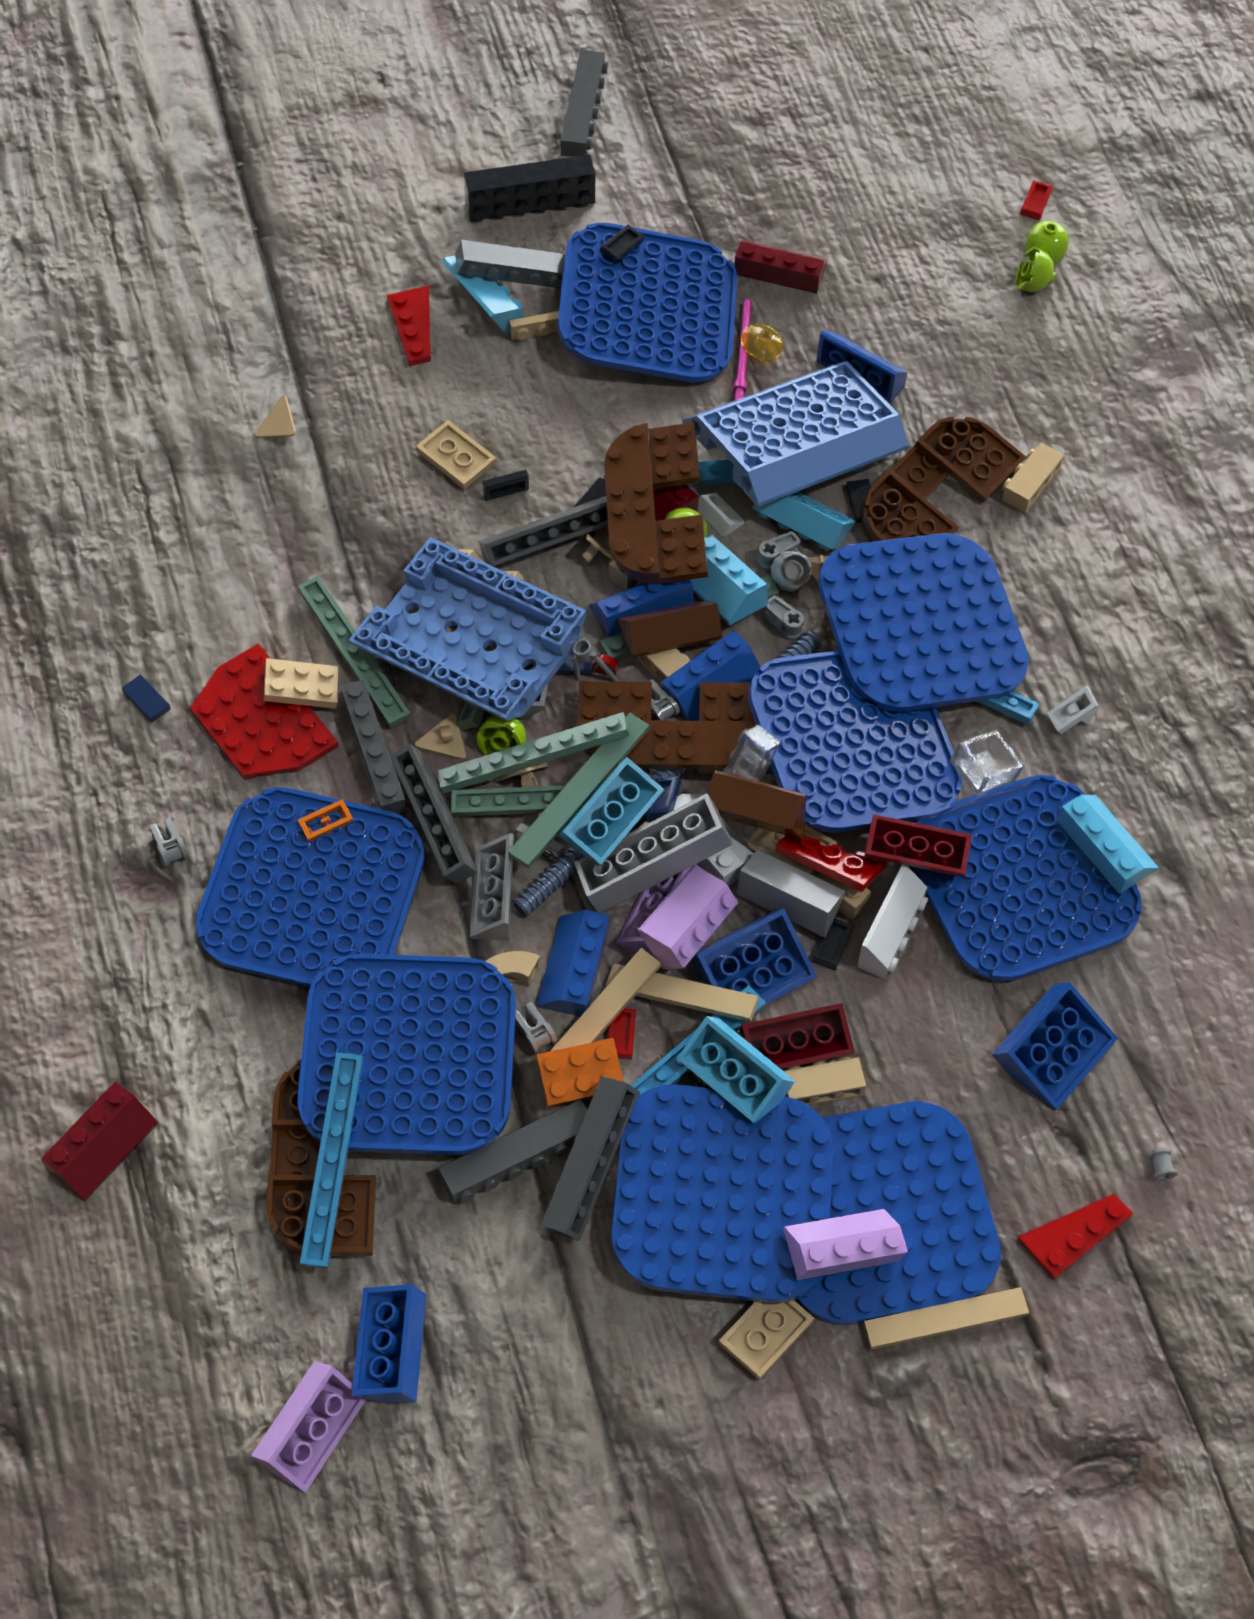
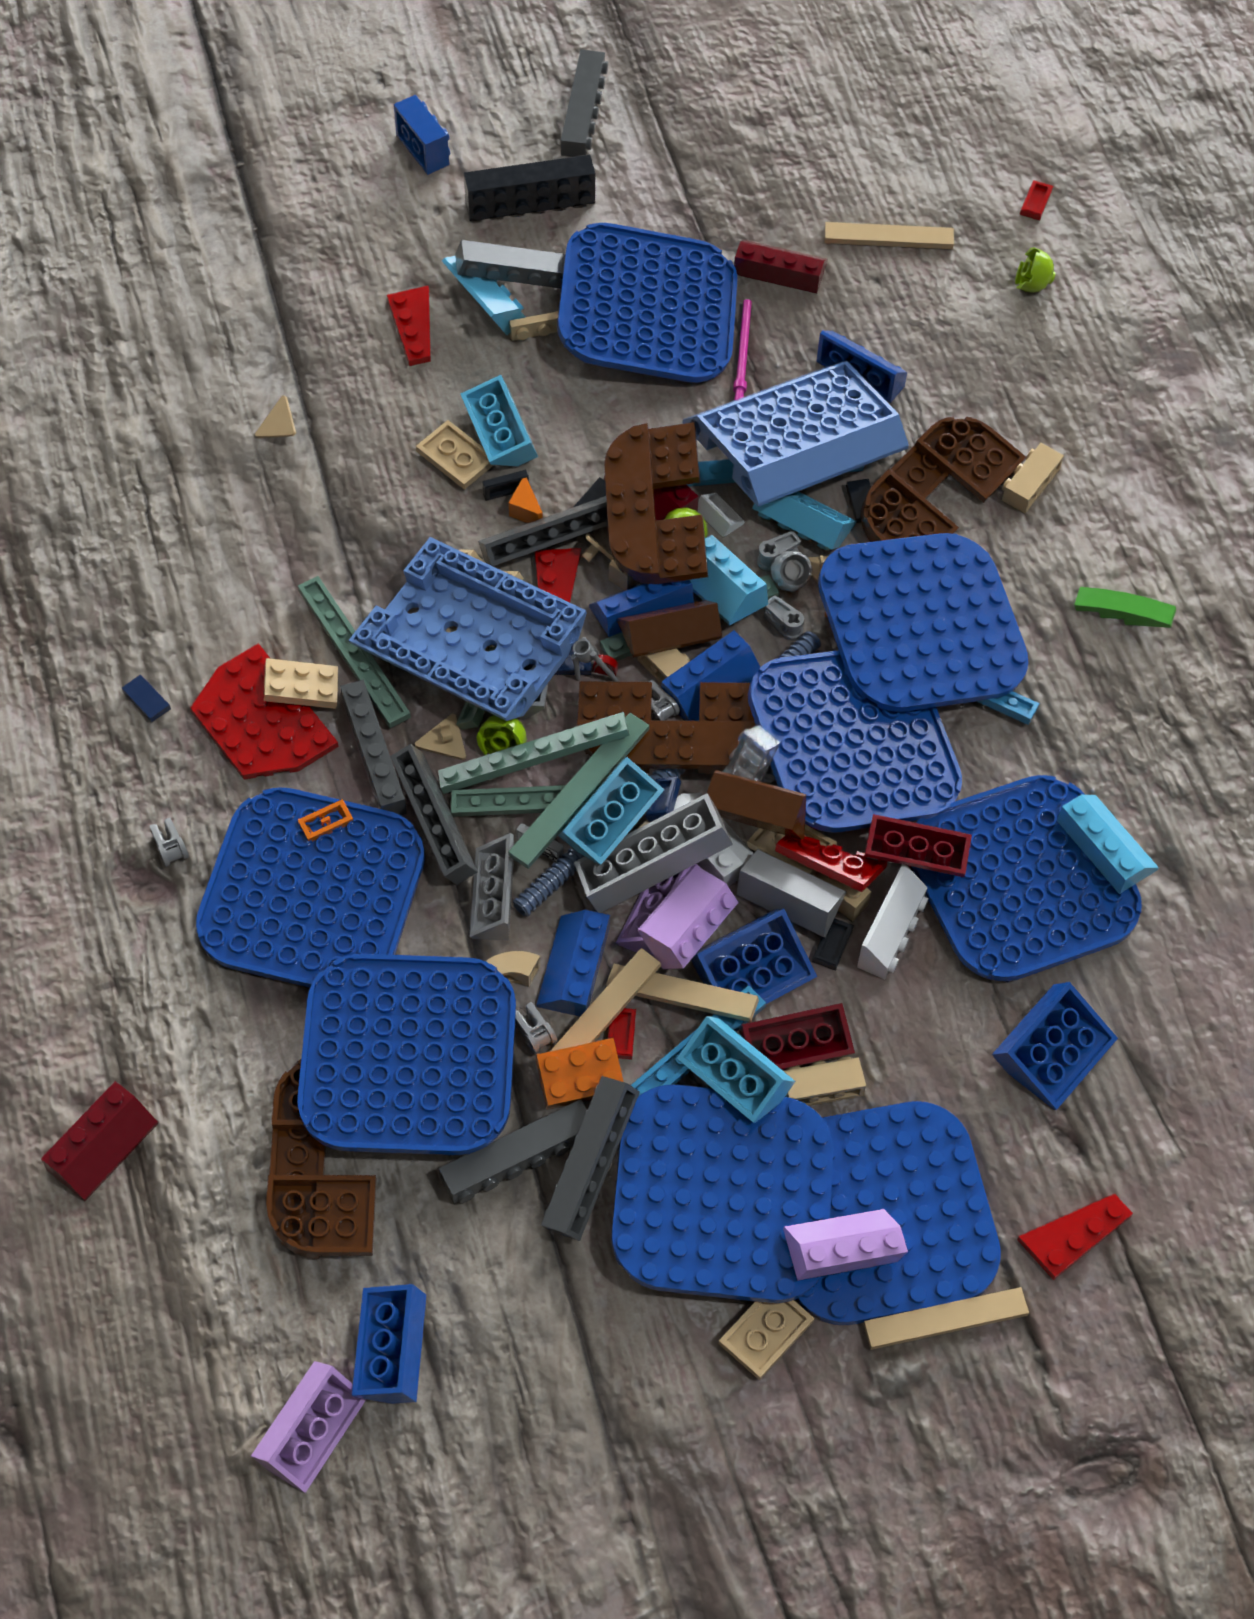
(331, 1160): dark azure plate -> none
(422, 134): none -> blue brick
(499, 423): none -> medium azure slope
(524, 504): none -> orange slope
(527, 776): tan piece -> none
(557, 571): none -> red wing
(621, 244): black tile -> none
(761, 342): clear yellow dish -> none
(889, 235): none -> tan tile
(986, 762): clear piece -> none
(1050, 238): lime cylinder -> none
(1076, 708): white slope -> none
(1131, 608): none -> bright green slope
(1162, 1164): light grey bush -> none

